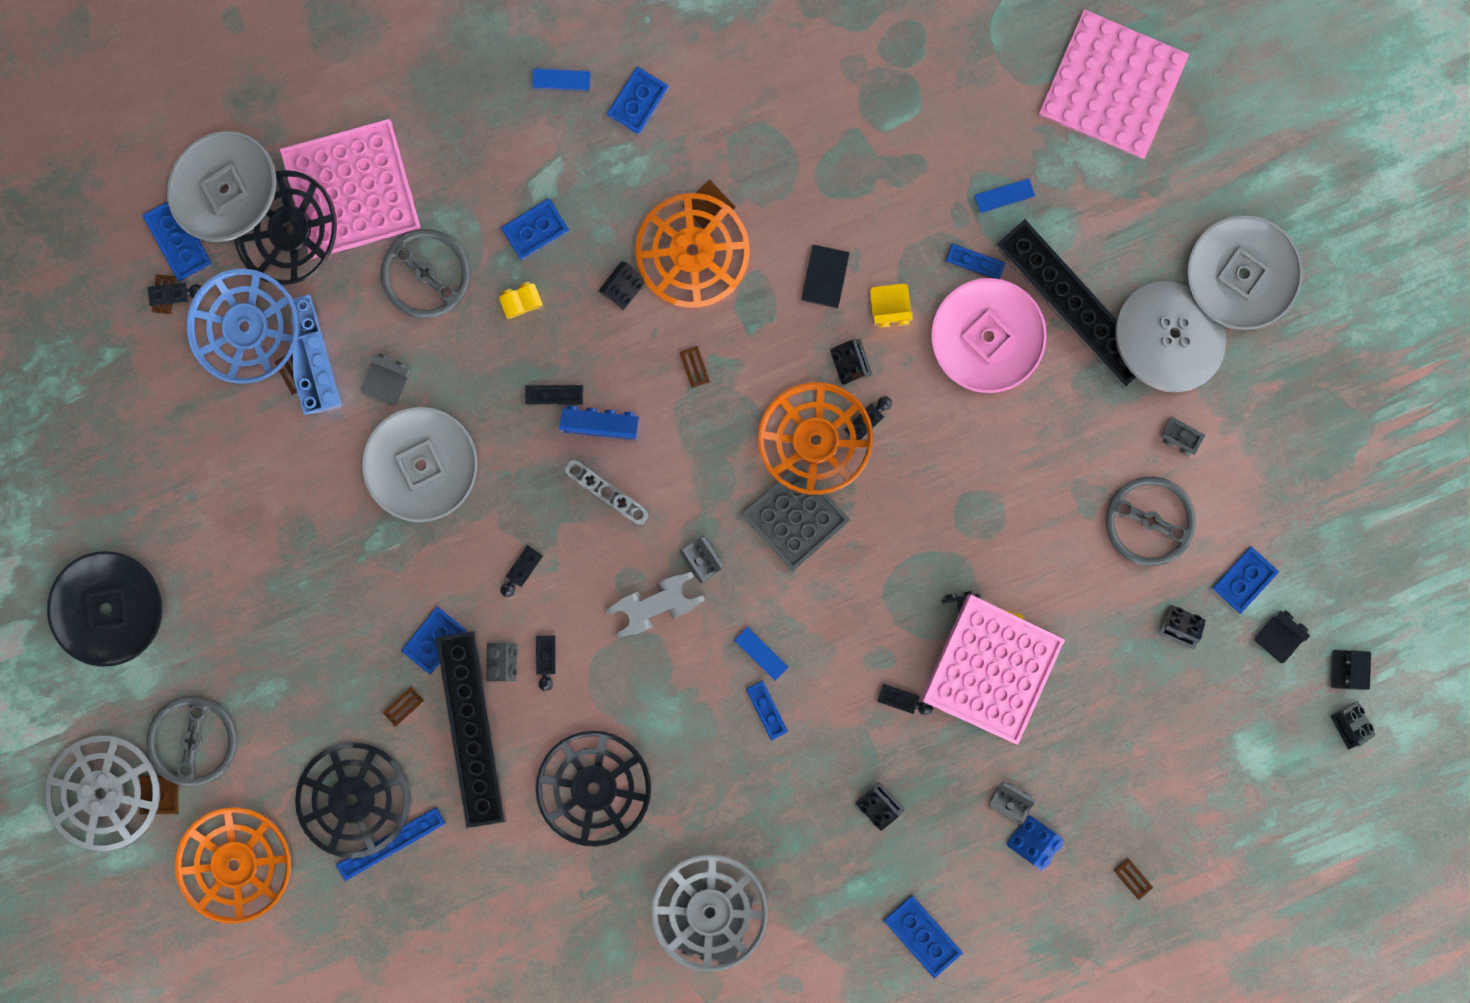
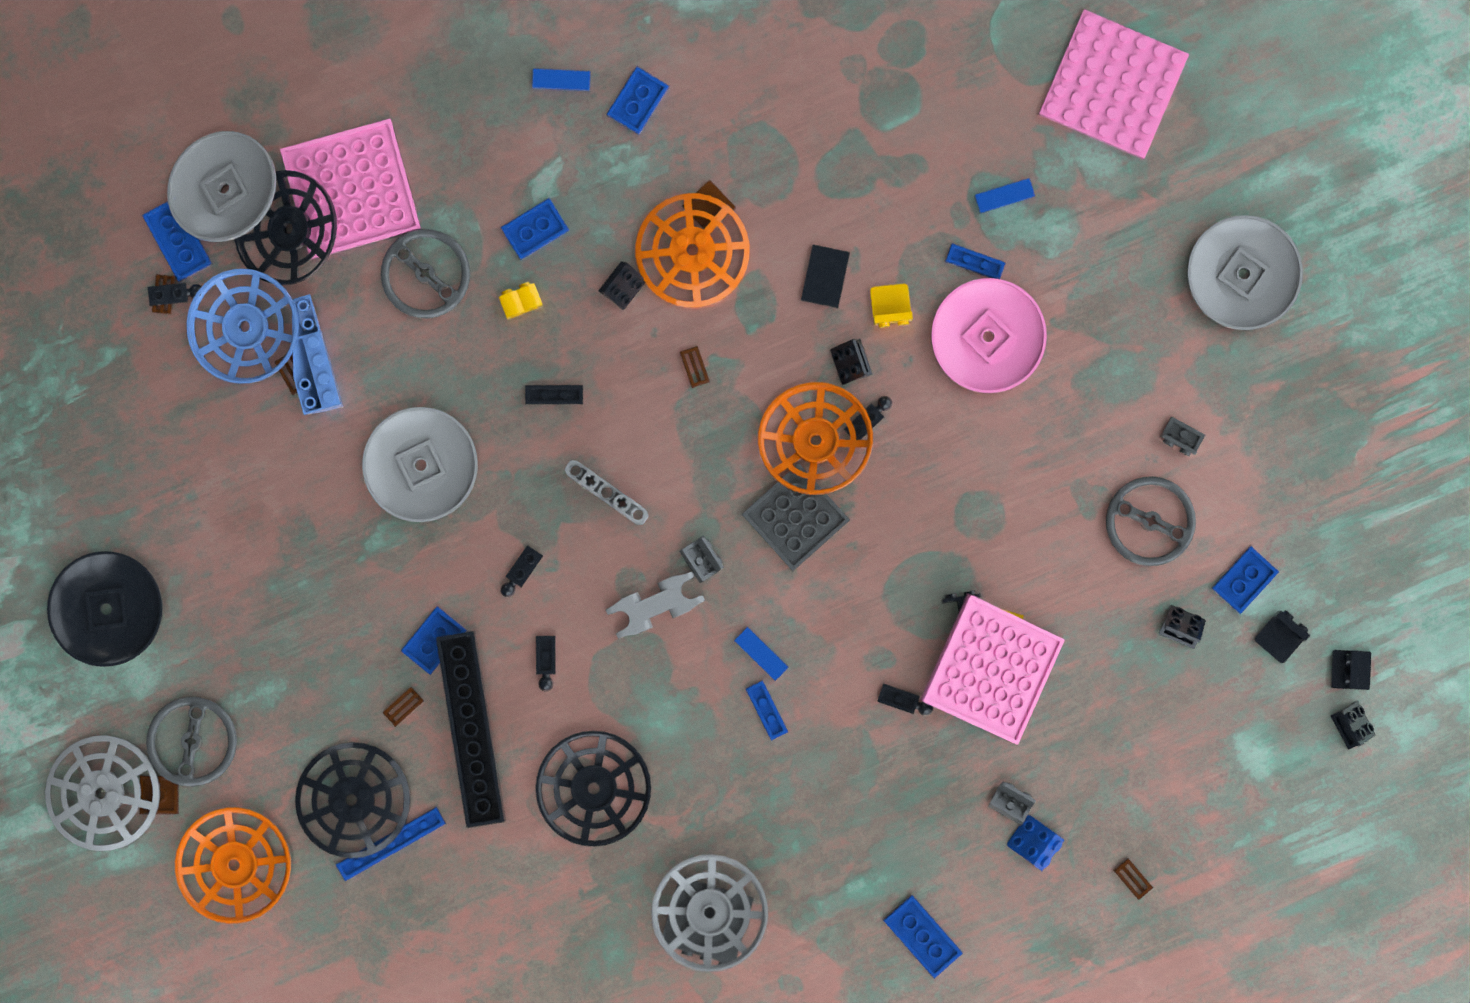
(385, 379): dark grey bracket -> none
(502, 662): dark grey bracket -> none
(598, 423): blue slope -> none
(880, 806): black bracket -> none
(1065, 296): black brick -> none
(1153, 353): light grey dish -> none

